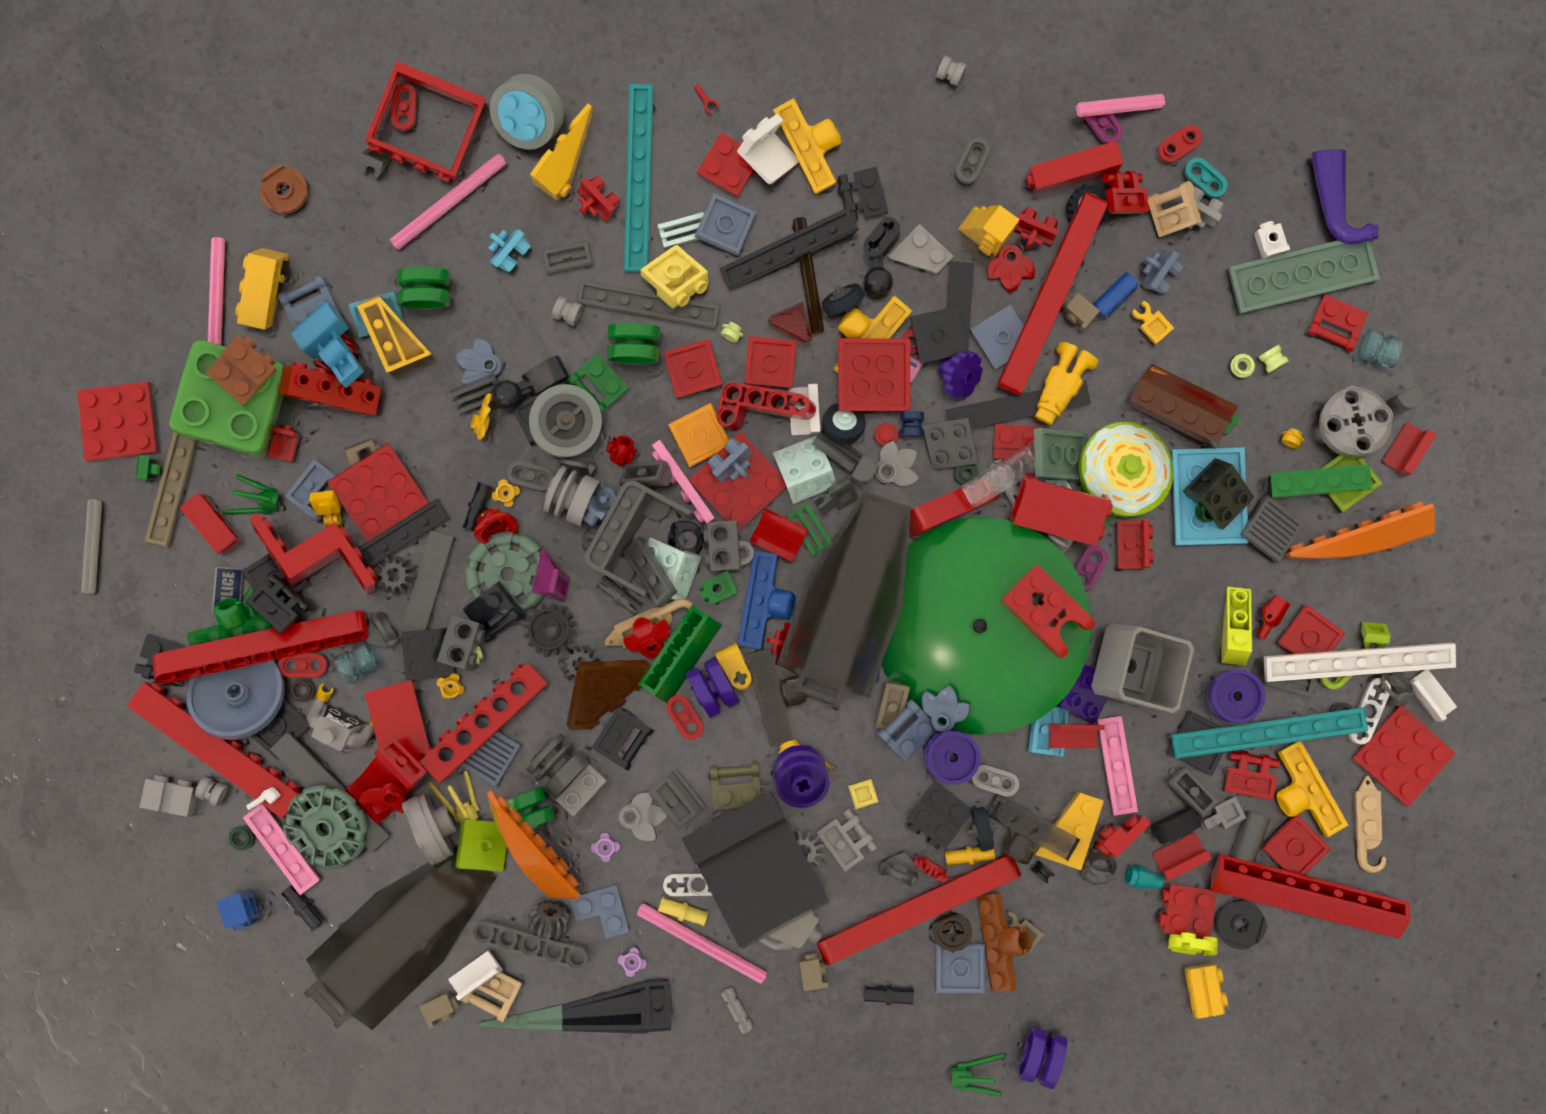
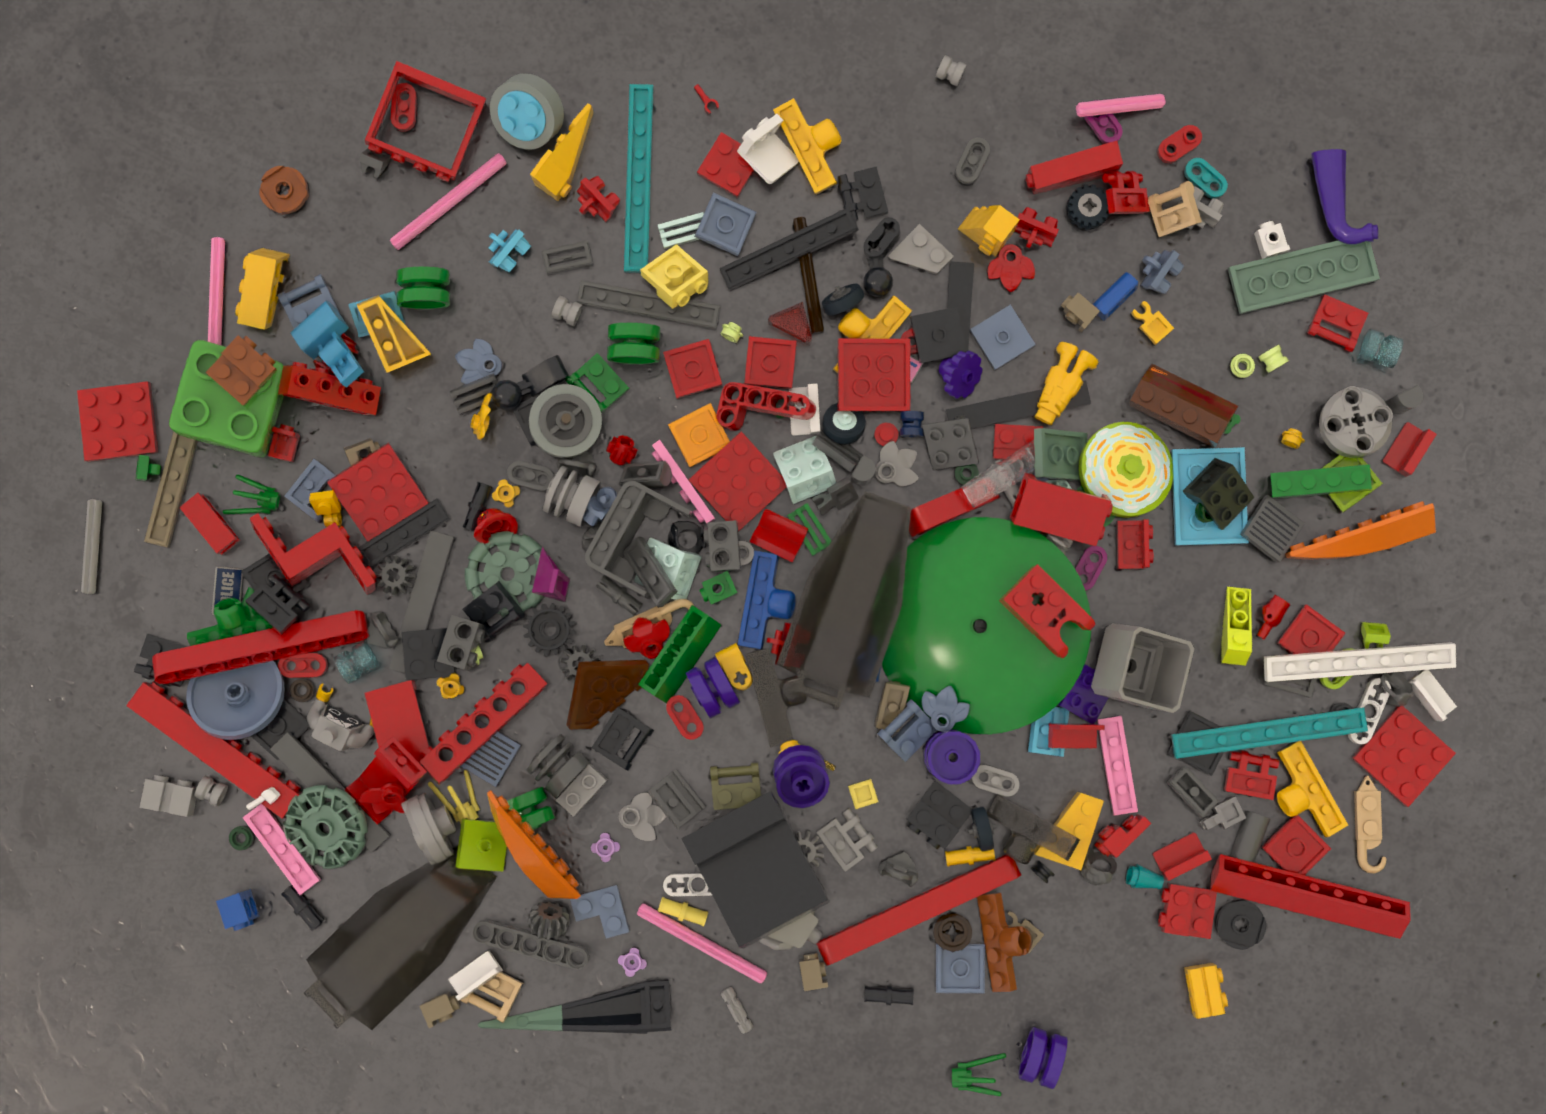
(734, 464): sand blue hips -> none
(931, 868): red gear -> none
(1052, 293): red beam -> none
(1176, 825): black tyre -> none
(1188, 944): neon yellow plate -> none
(1221, 701): dark purple wheel -> none

